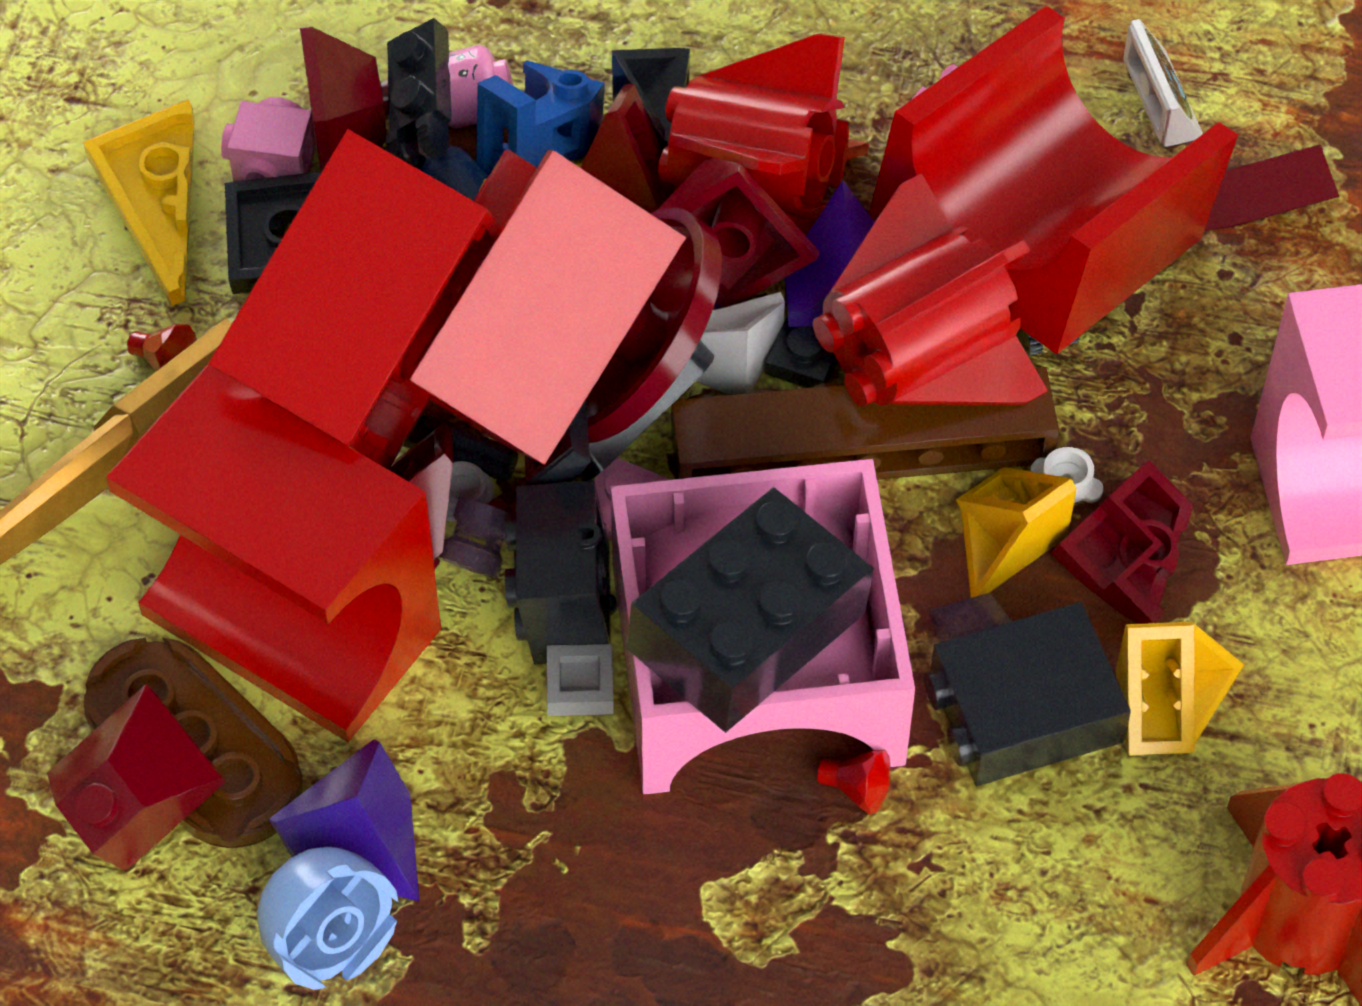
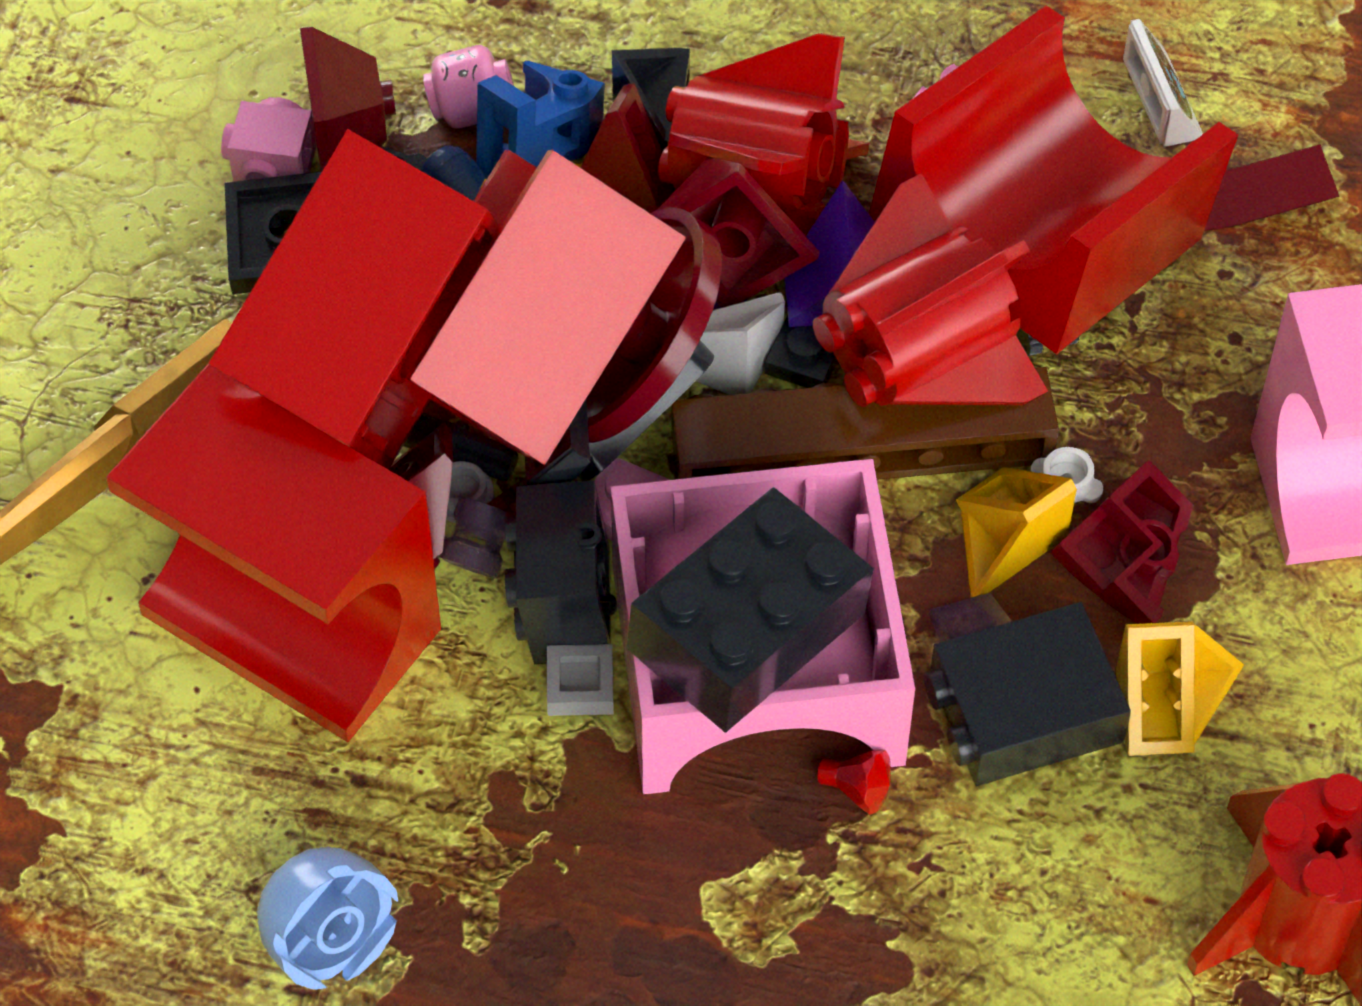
(132, 780): dark red slope -> none
(149, 182): yellow wing -> none
(162, 345): red rock -> none
(237, 739): reddish brown tile -> none
(360, 810): dark purple slope -> none
(419, 92): black hinge -> none

